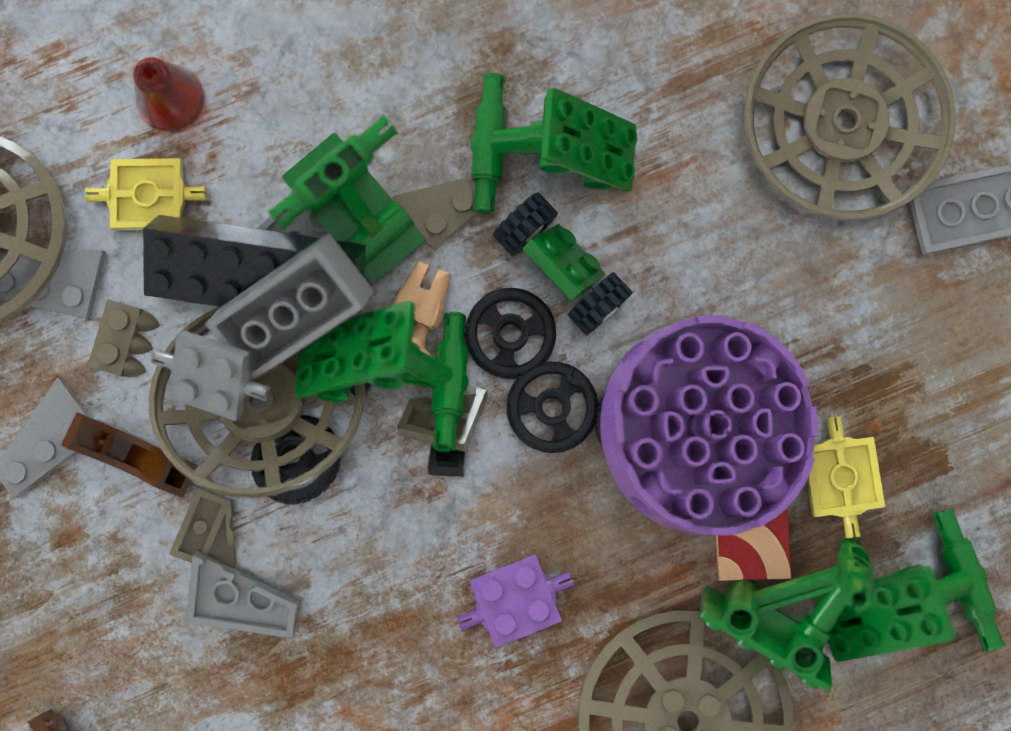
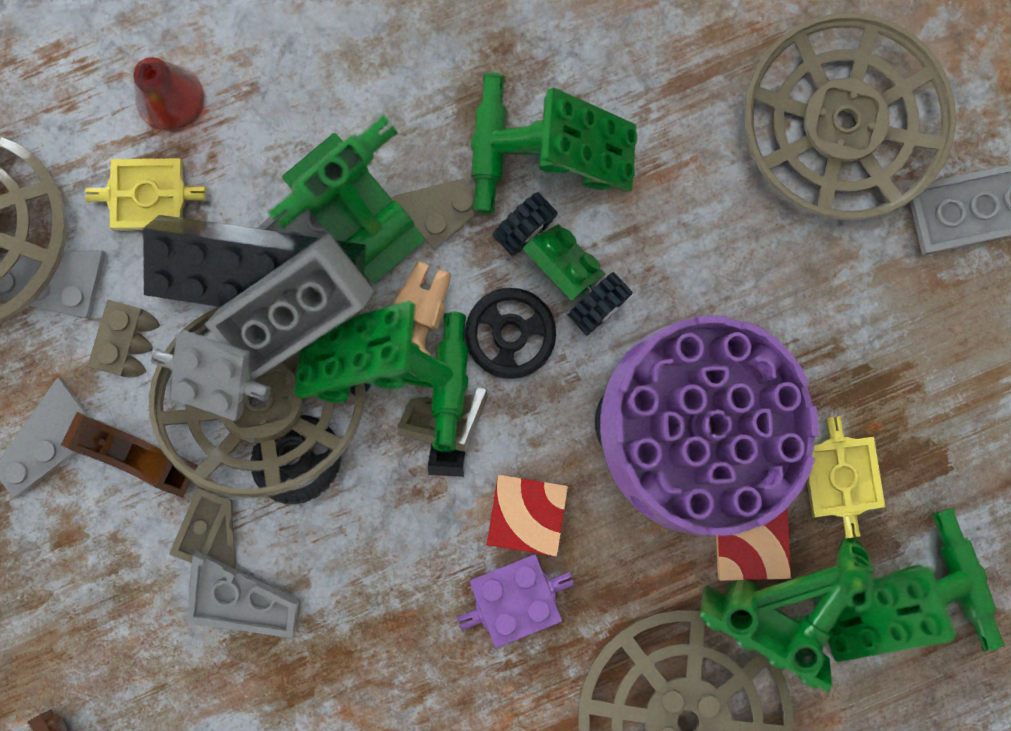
(527, 515): none -> tile
(564, 436): black wheel -> none

